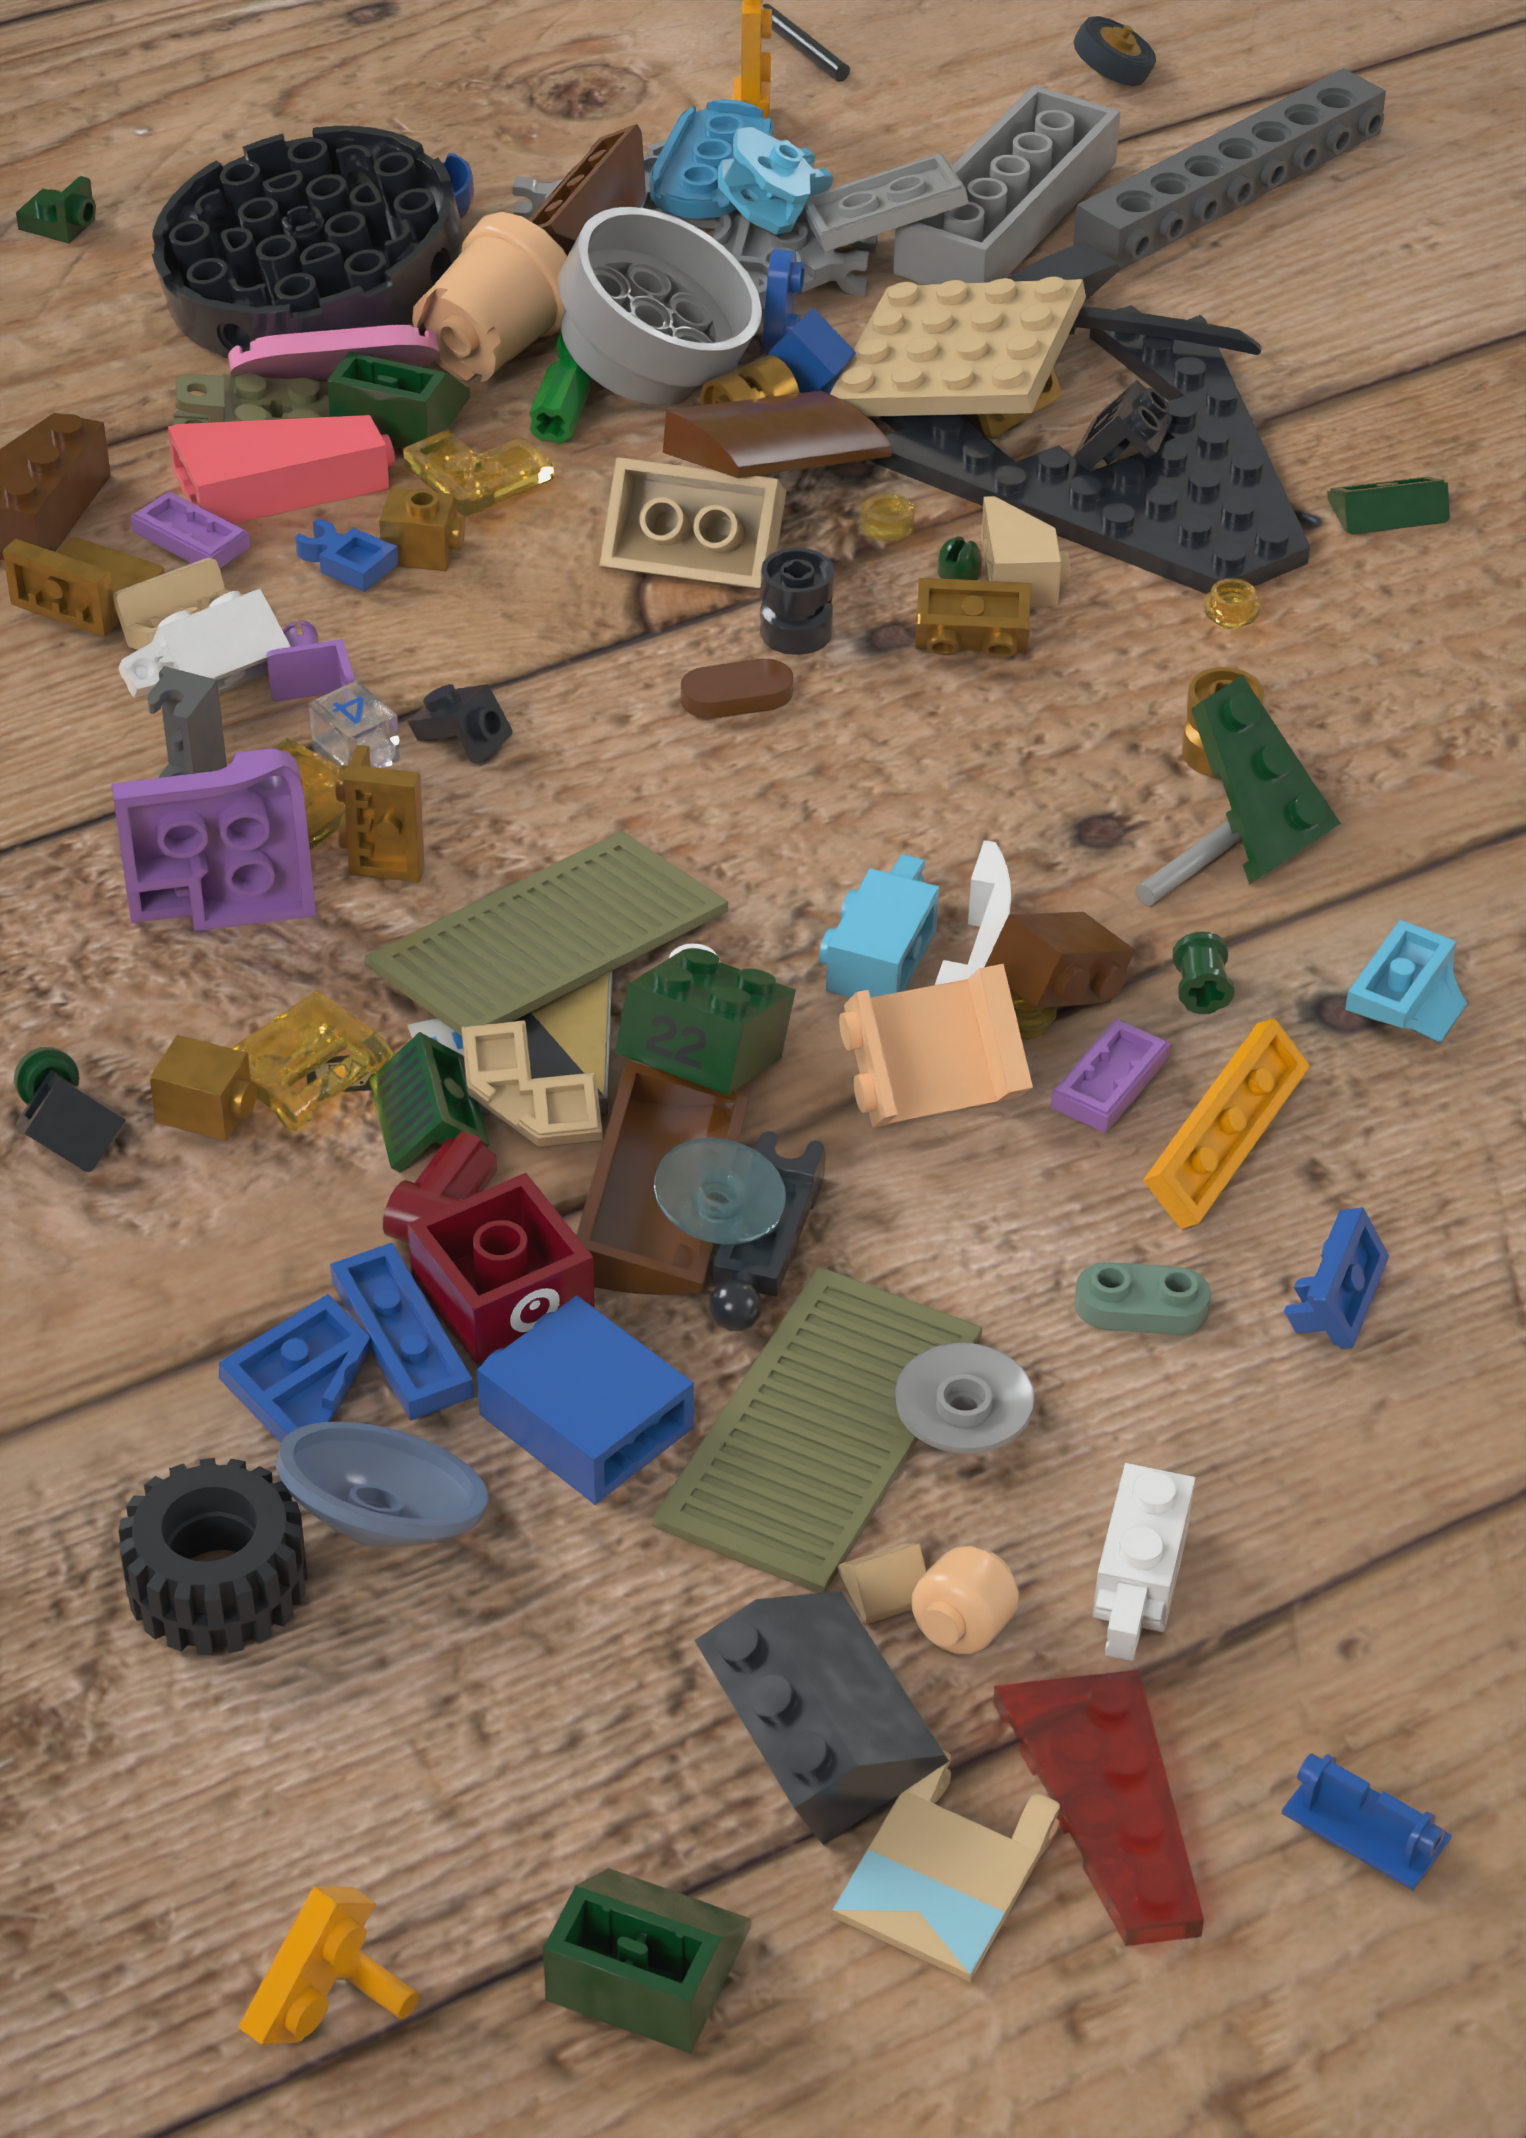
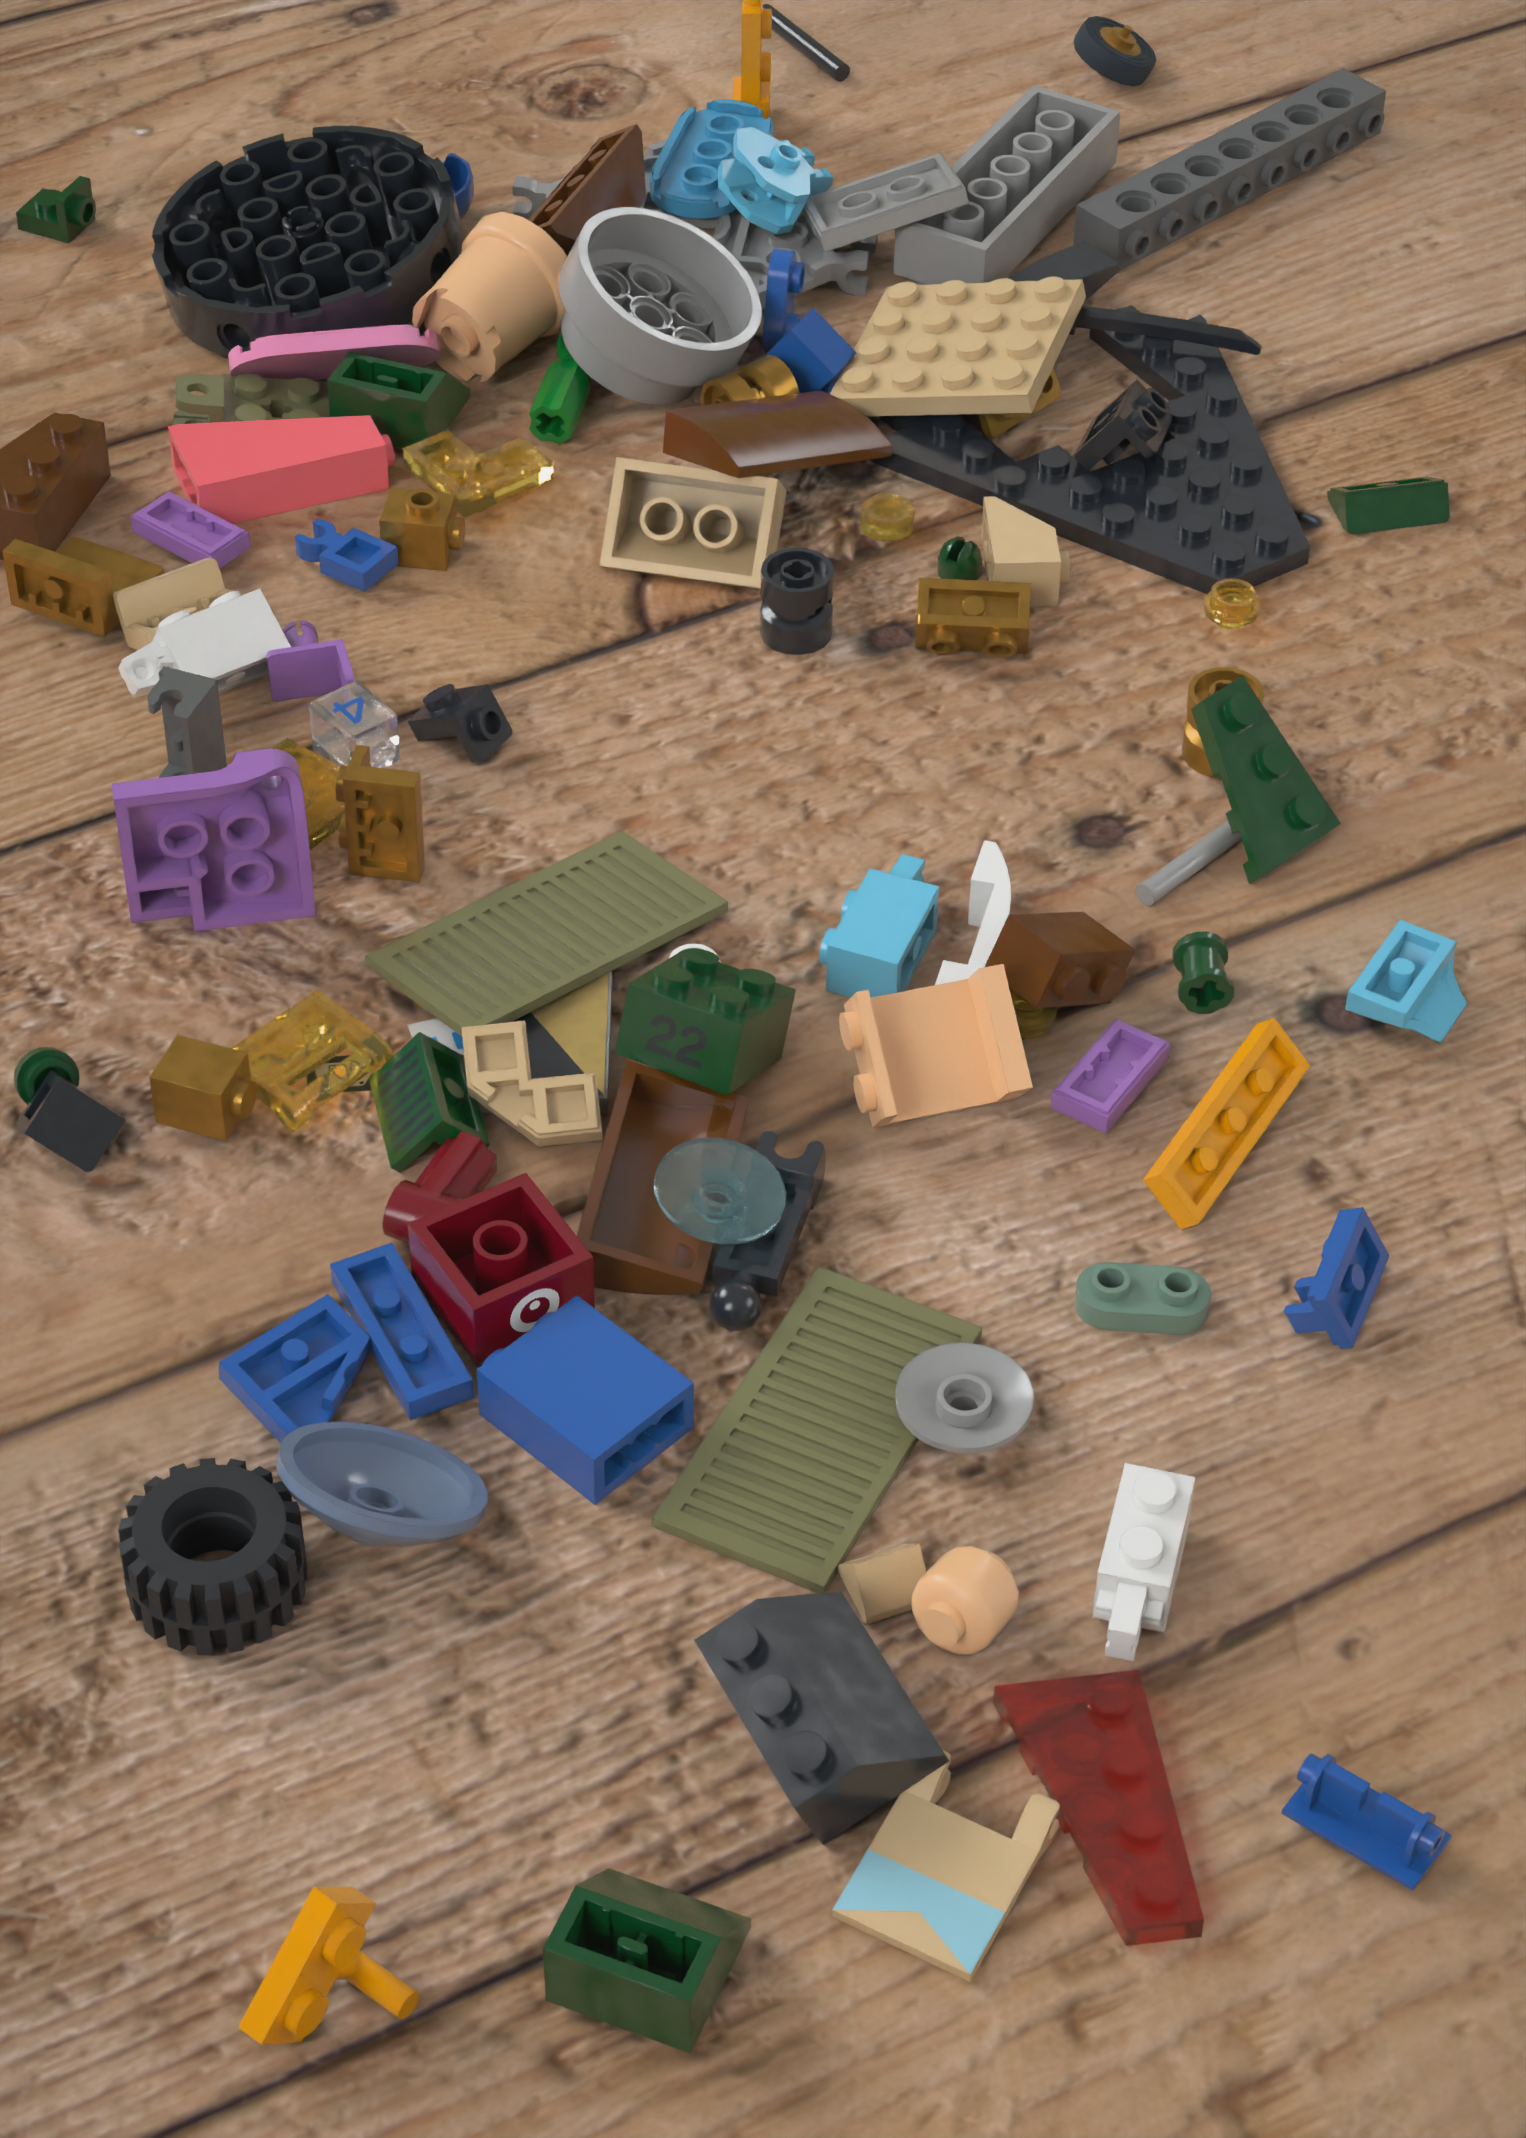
(736, 688): reddish brown tile -> none

